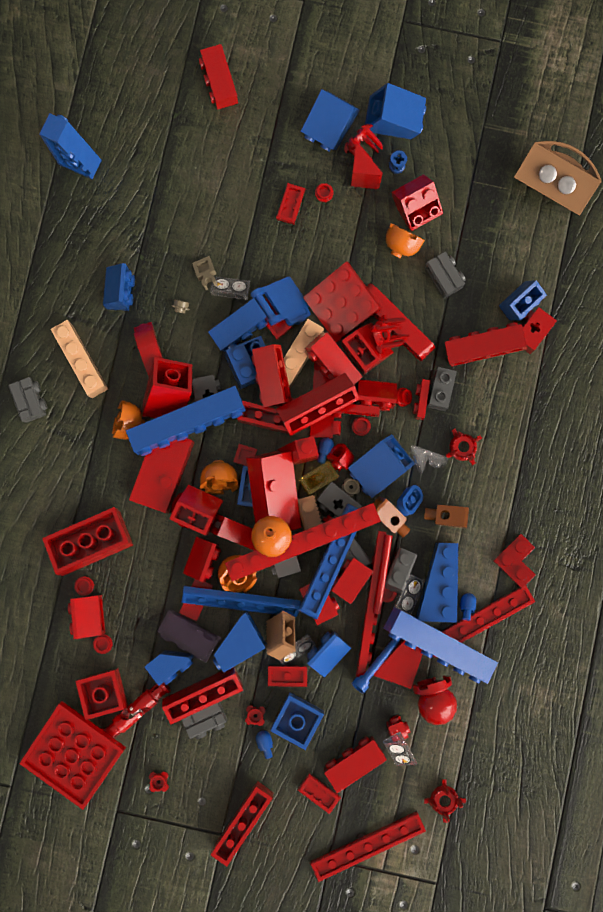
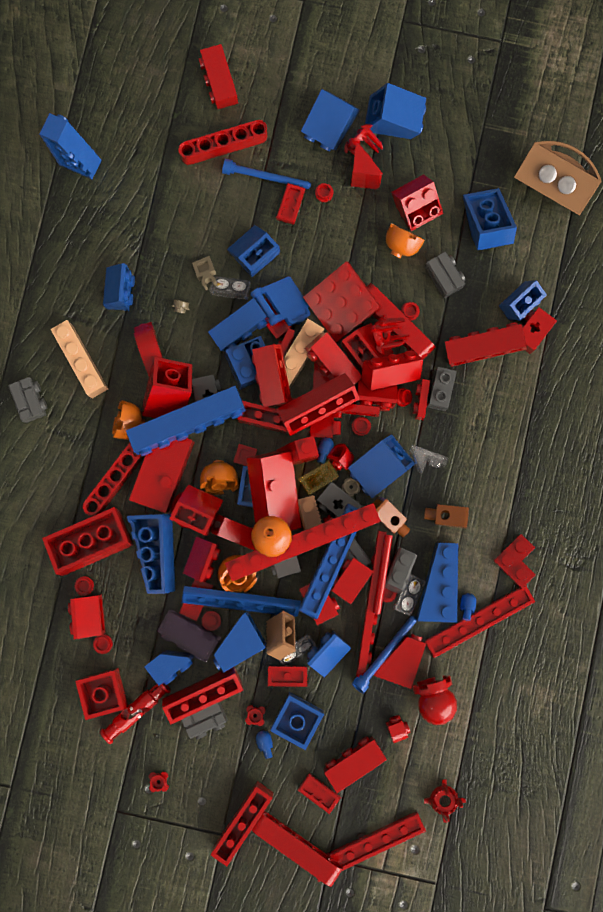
(72, 755): red plate -> none
(107, 480): none -> red beam
(156, 551): none -> blue wedge
(211, 620): none -> red plate
(230, 135): none -> red beam
(230, 167): none -> blue piece
(254, 250): none -> blue slope
(287, 341): none -> red plate
(297, 849): none -> red beam
(391, 370): none -> brick
(392, 164): blue bush -> none
(399, 750): slope -> none
(410, 310): none -> red plate
(410, 500): blue plate -> none
(440, 645): brick -> none
(463, 456): red piece -> none
(489, 219): none -> blue slope

